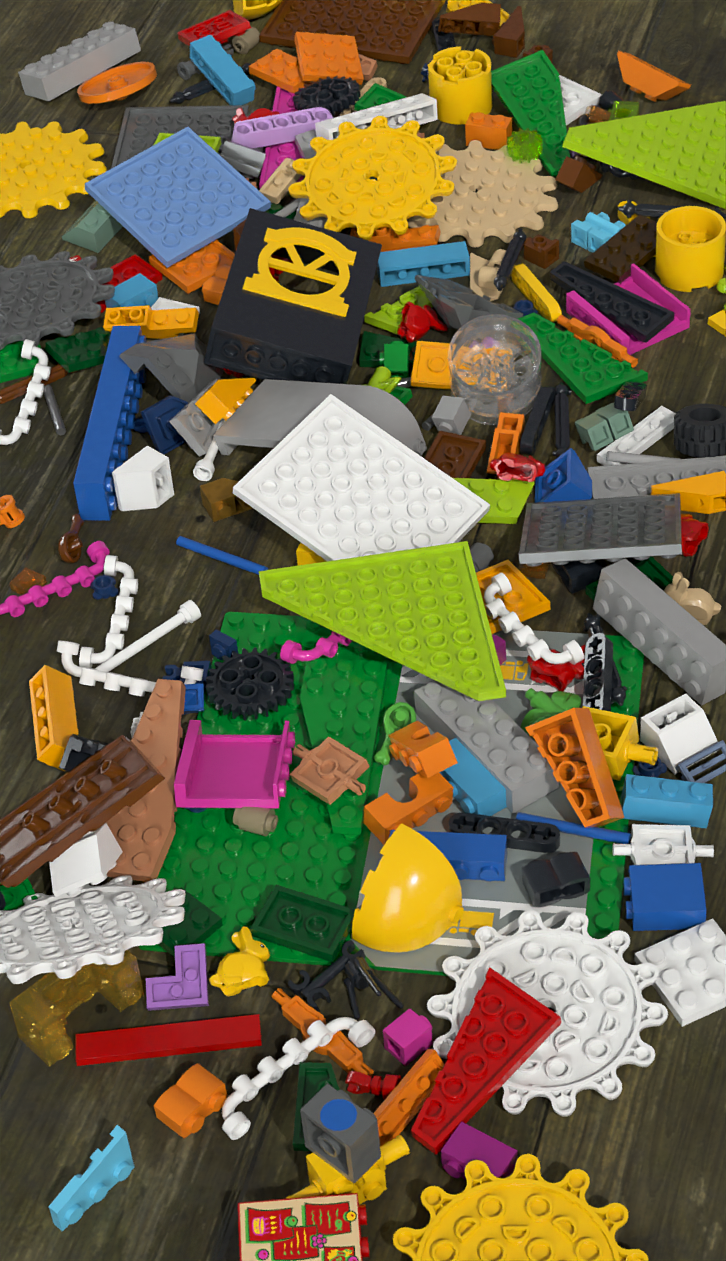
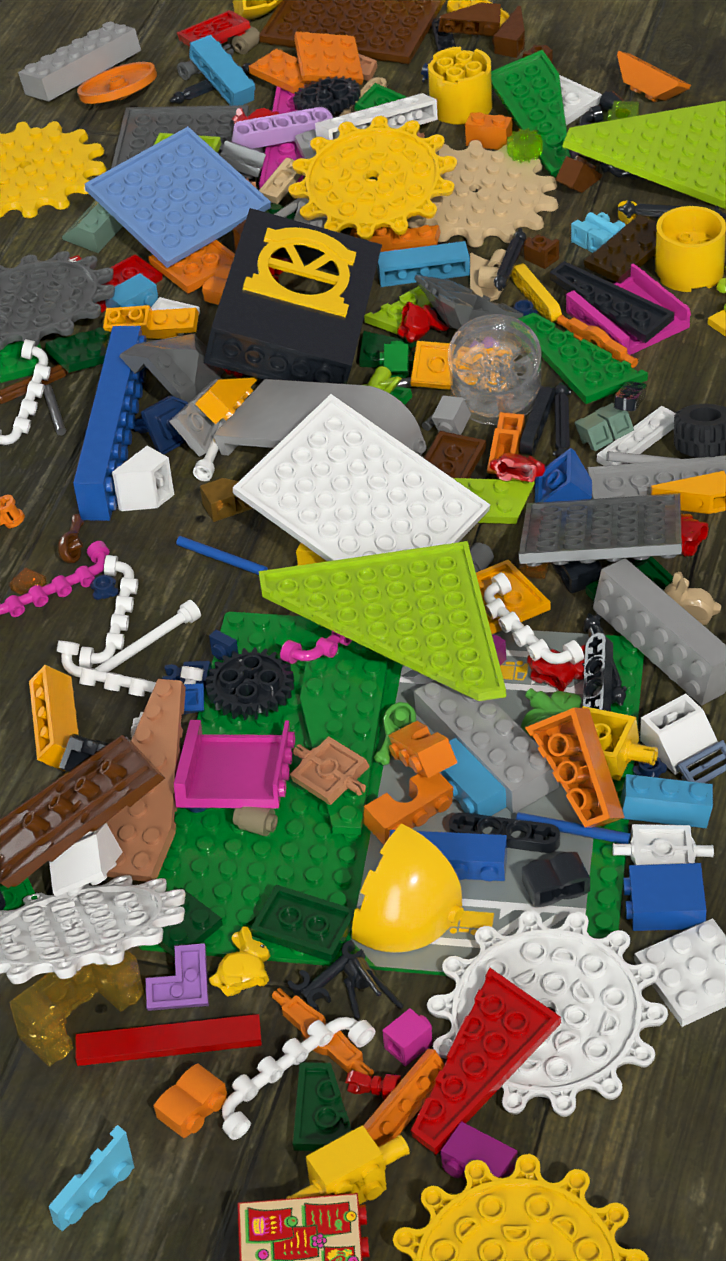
(341, 1132): dark grey brick -> none
(597, 114): clear orange plate -> none

